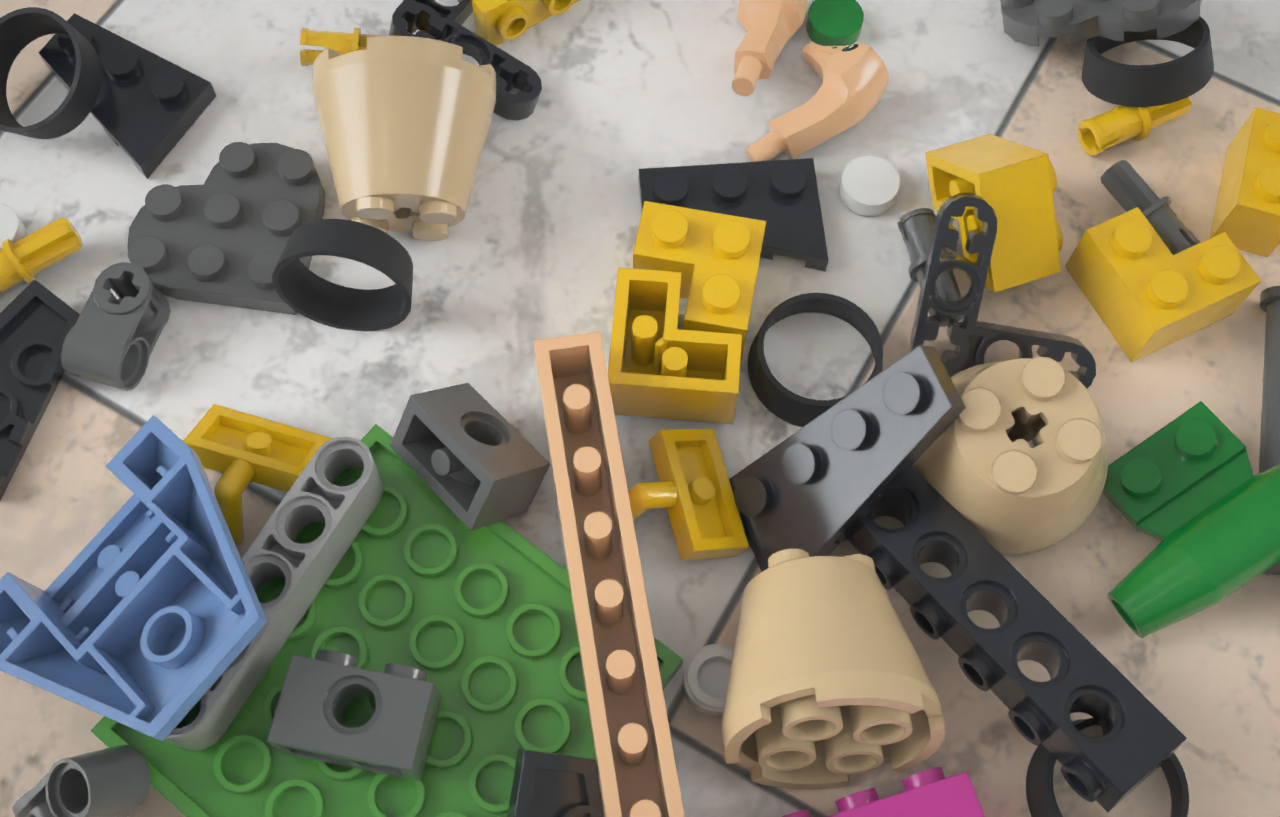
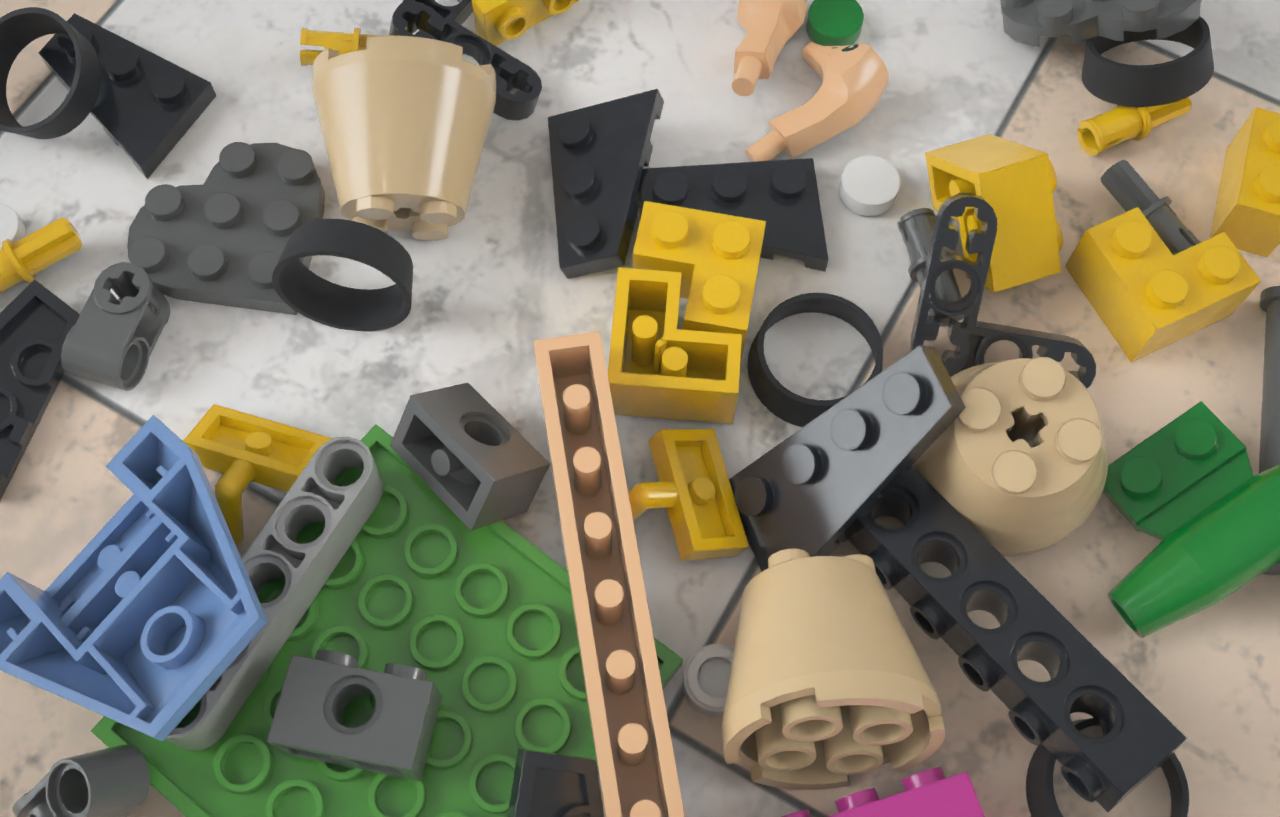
(597, 177): none -> black wing

